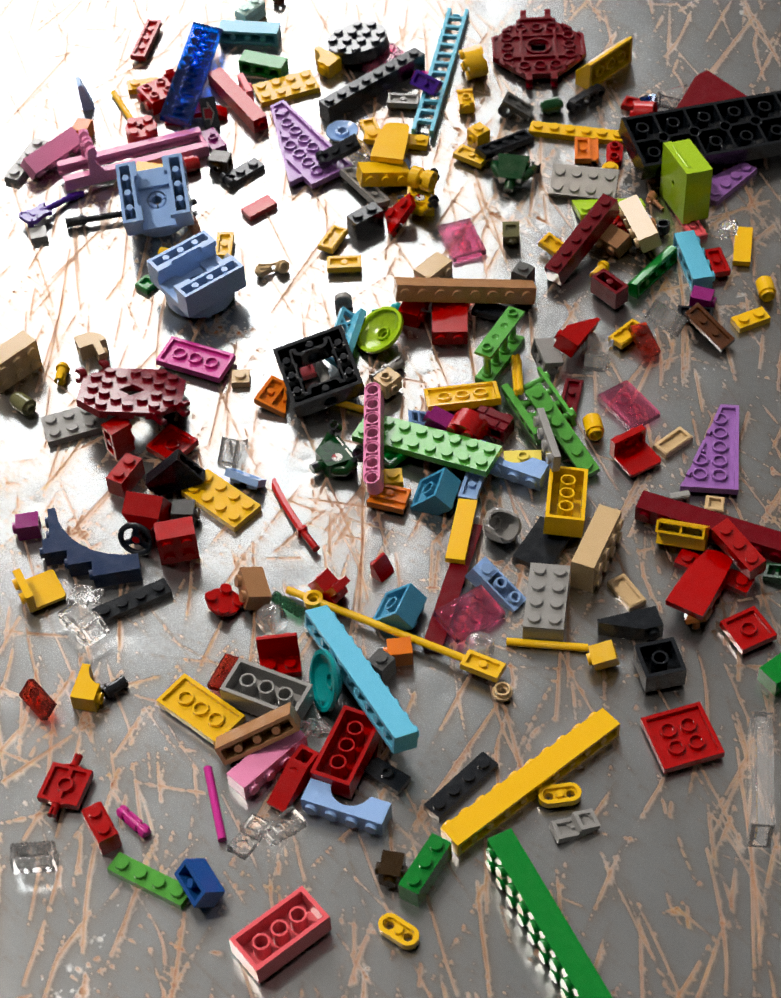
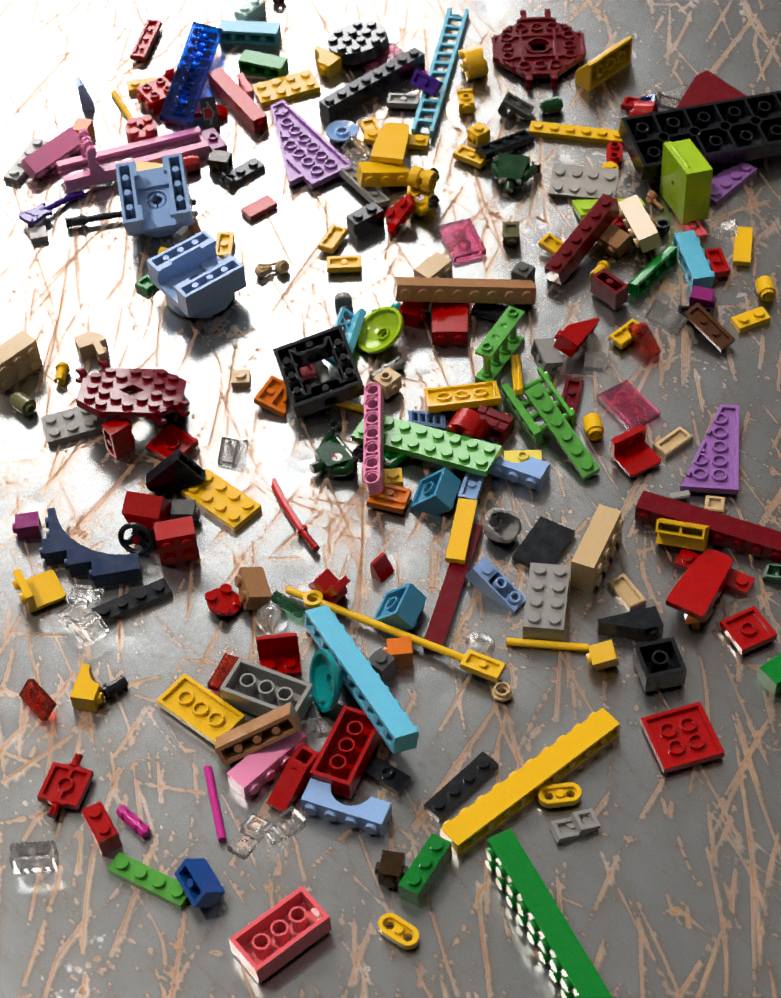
(125, 475): red brick -> none
(195, 359): dark pink plate -> none
(239, 476): light blue plate -> none
(338, 151): black plate -> none
(437, 418): magenta brick -> none
(469, 613): clear pink plate -> none
(547, 438): light grey plate -> none
(566, 502): yellow brick -> none
(579, 102): black beam -> none
(586, 150): orange plate -> none
(739, 549): red brick -> none
(760, 779): clear brick -> none

